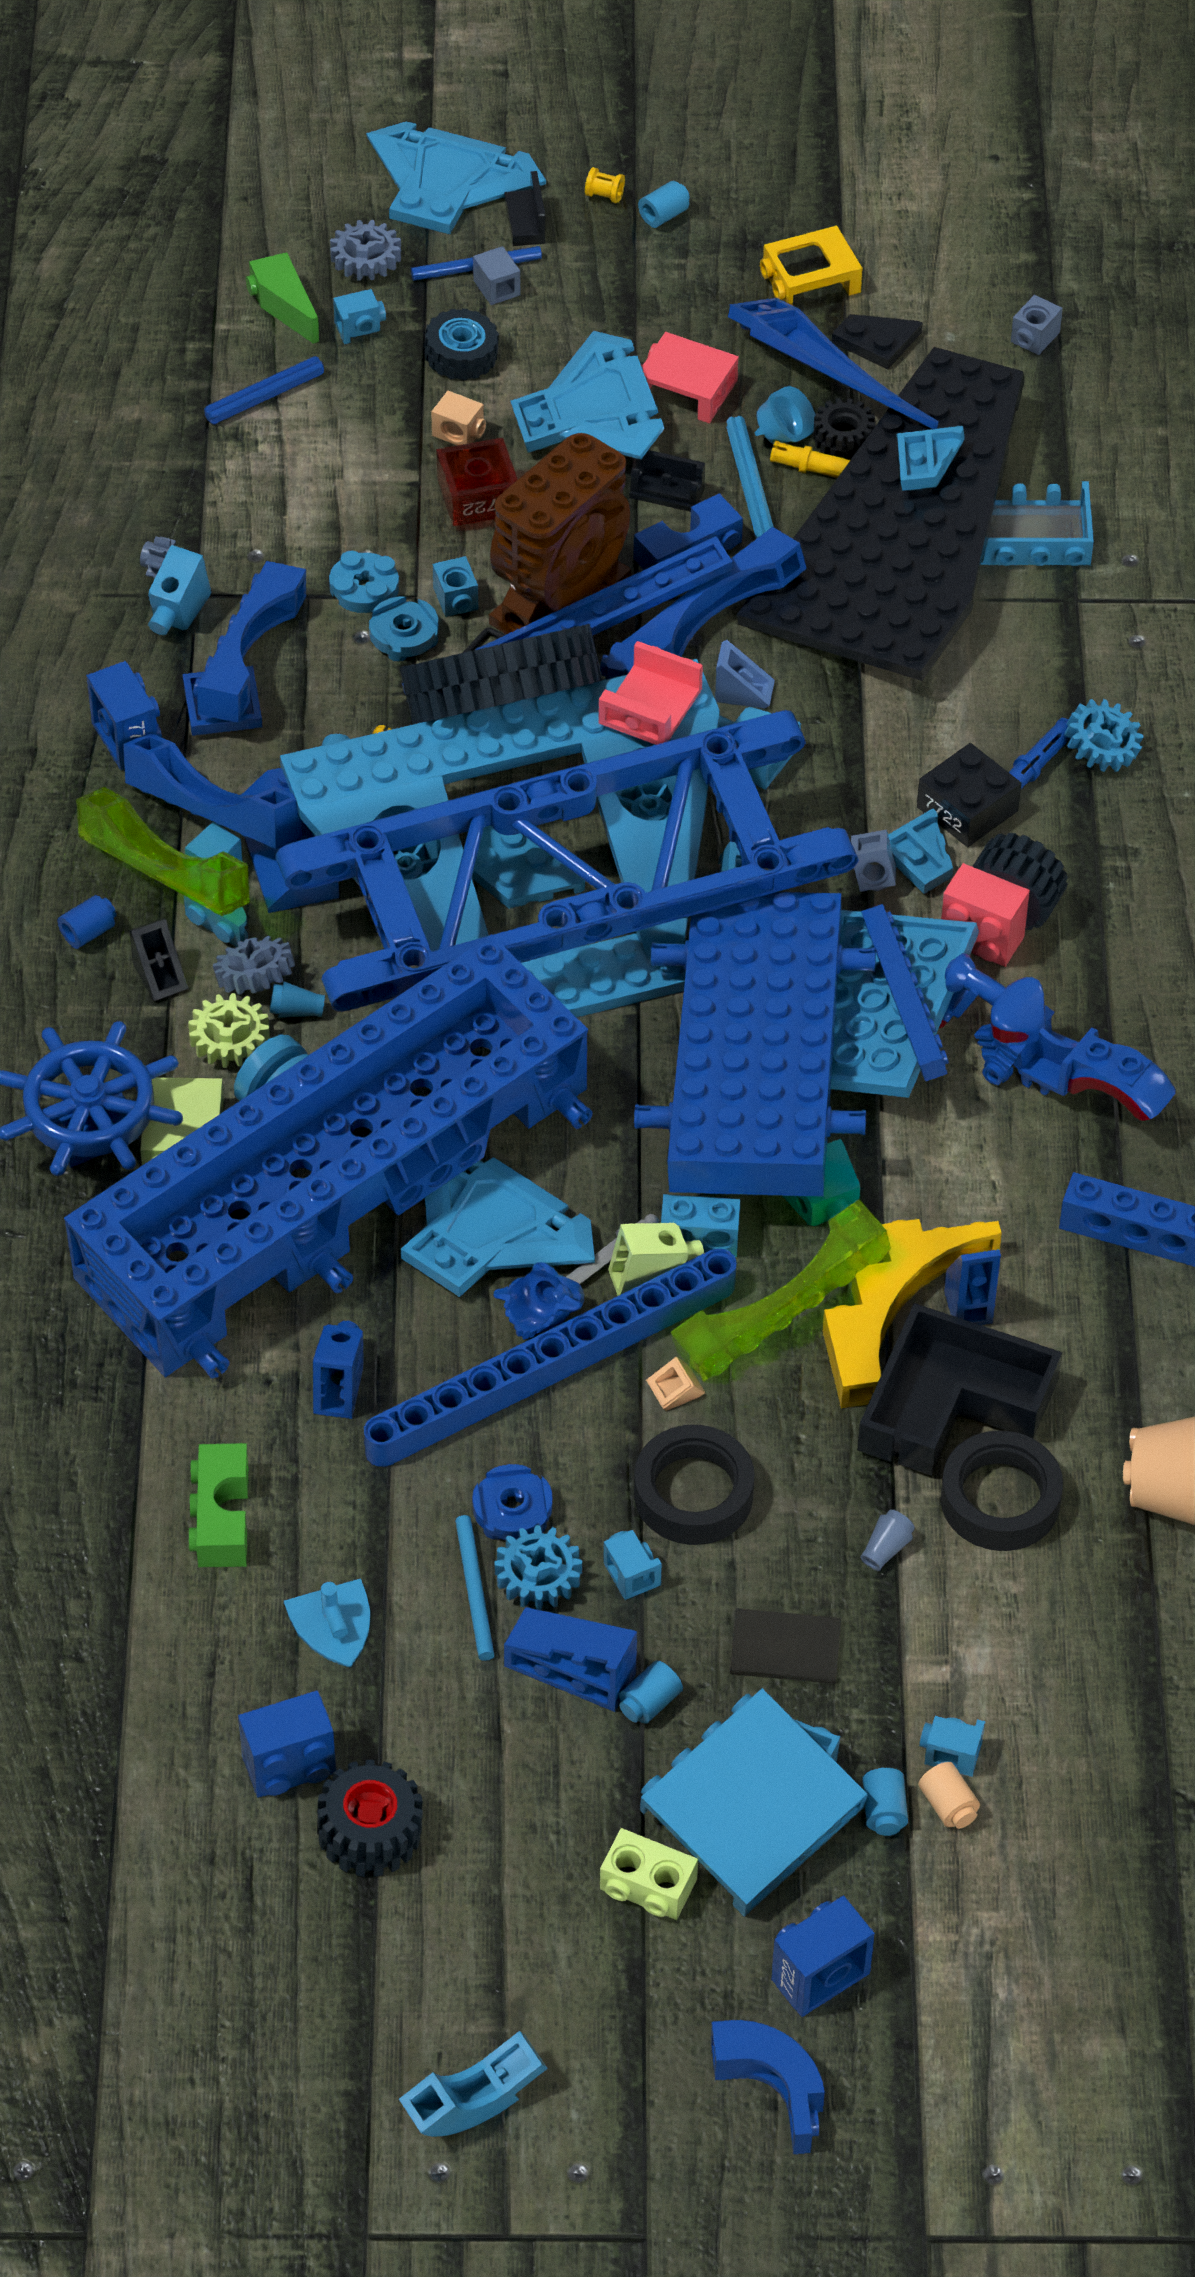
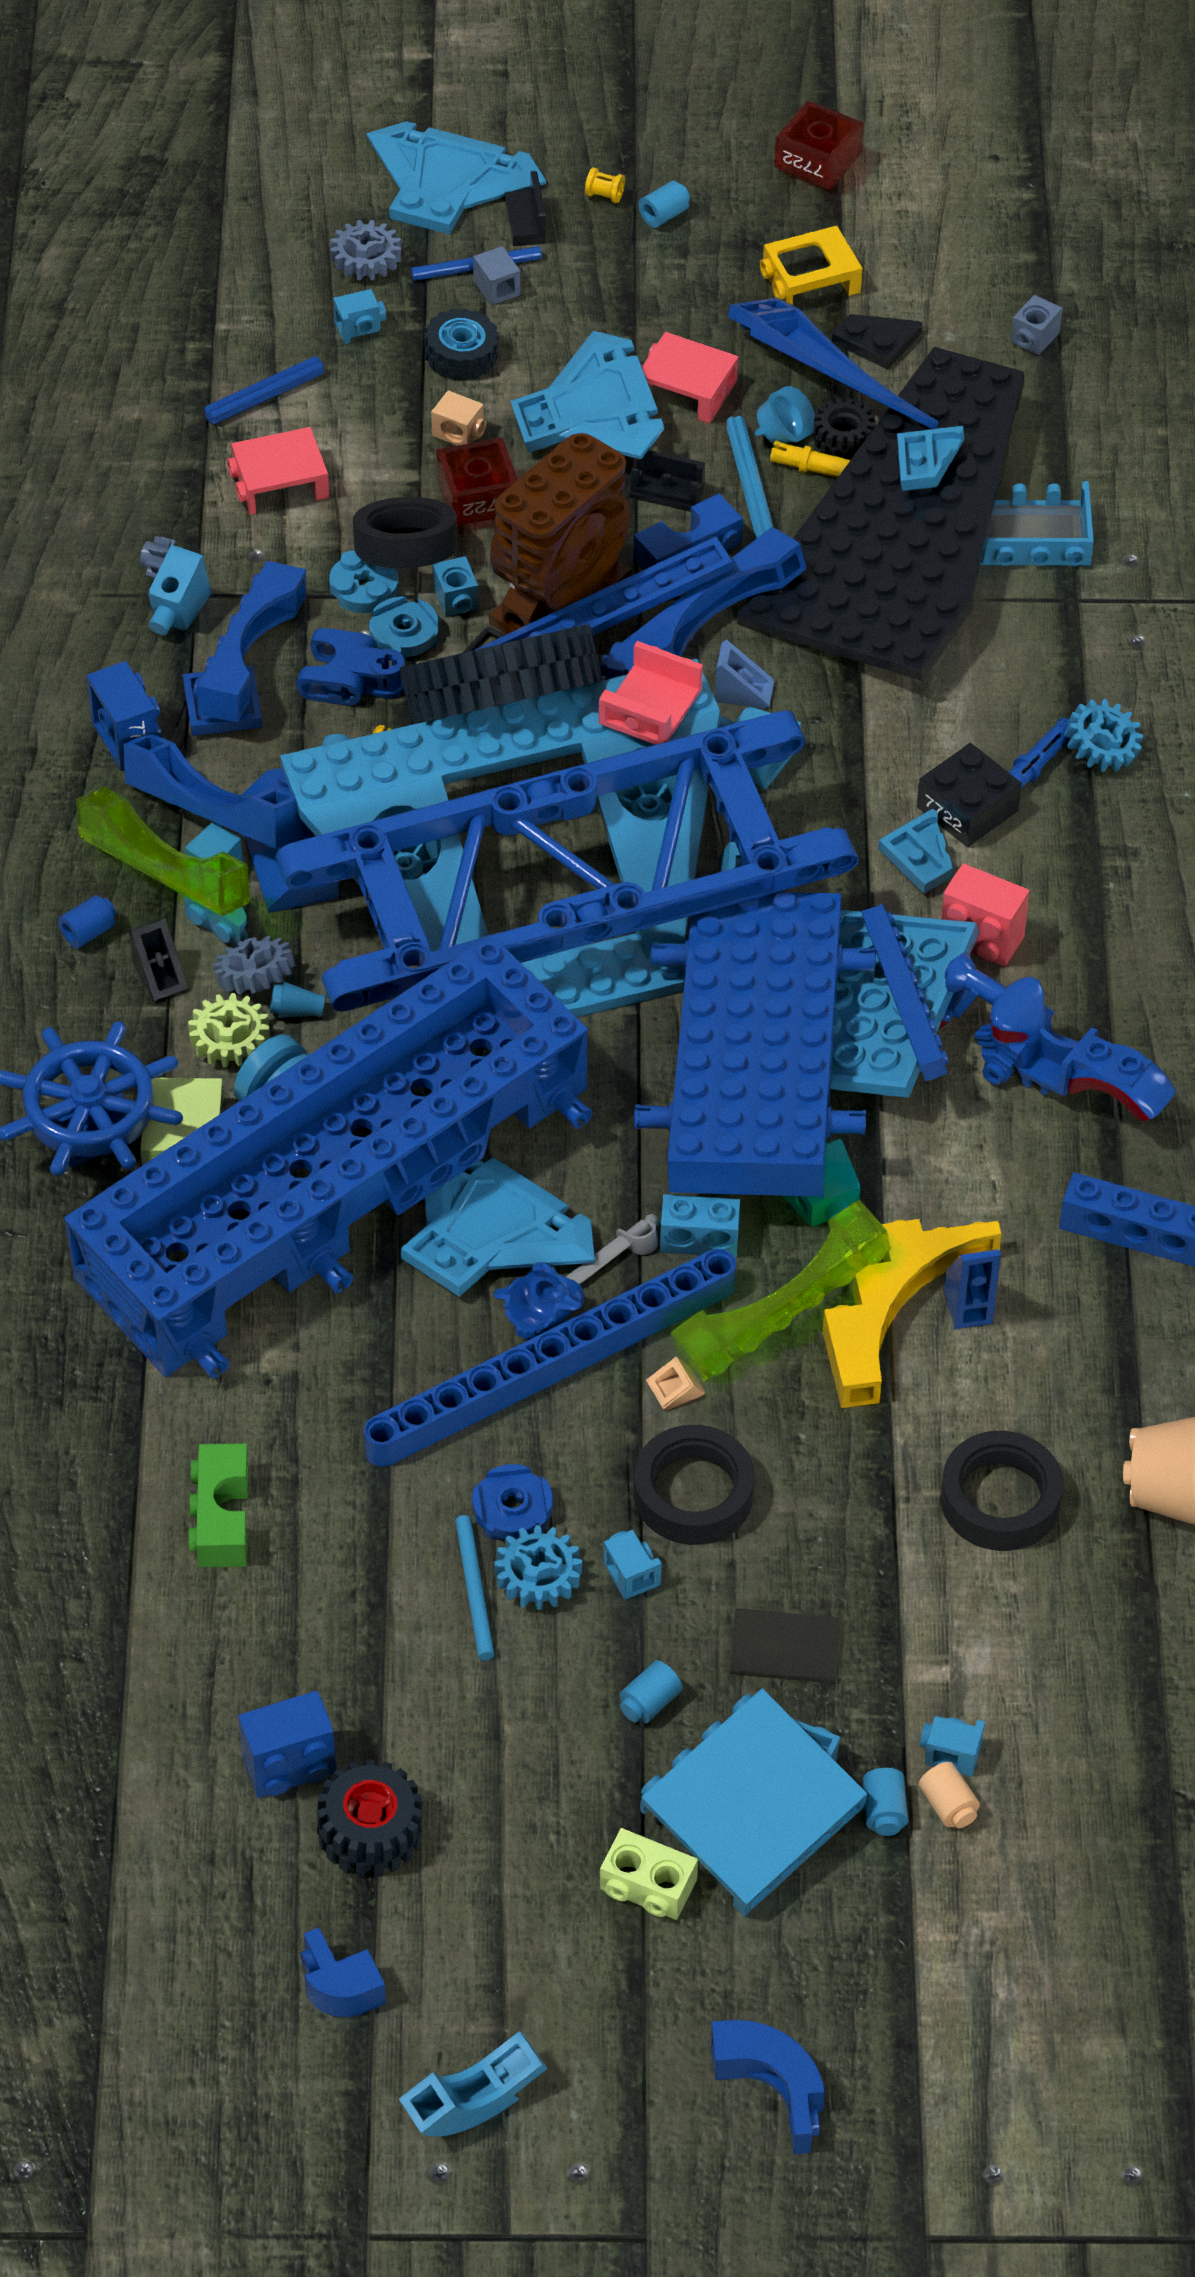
(277, 463): none -> coral panel
(282, 294): bright green slope -> none
(333, 1620): dark azure shield -> none
(337, 1350): blue torso -> none
(342, 1986): none -> blue brick
(352, 669): none -> blue piece
(381, 547): none -> black tyre
(520, 870): dark azure wing -> none
(573, 1655): blue wedge -> none
(647, 1252): yellowish green torso -> none
(819, 144): none -> clear red brick
(822, 1955): blue brick -> none
(874, 848): sand blue brick -> none
(888, 1538): sand blue cone -> none
(952, 1369): black piece -> none
(1029, 866): black wheel -> none

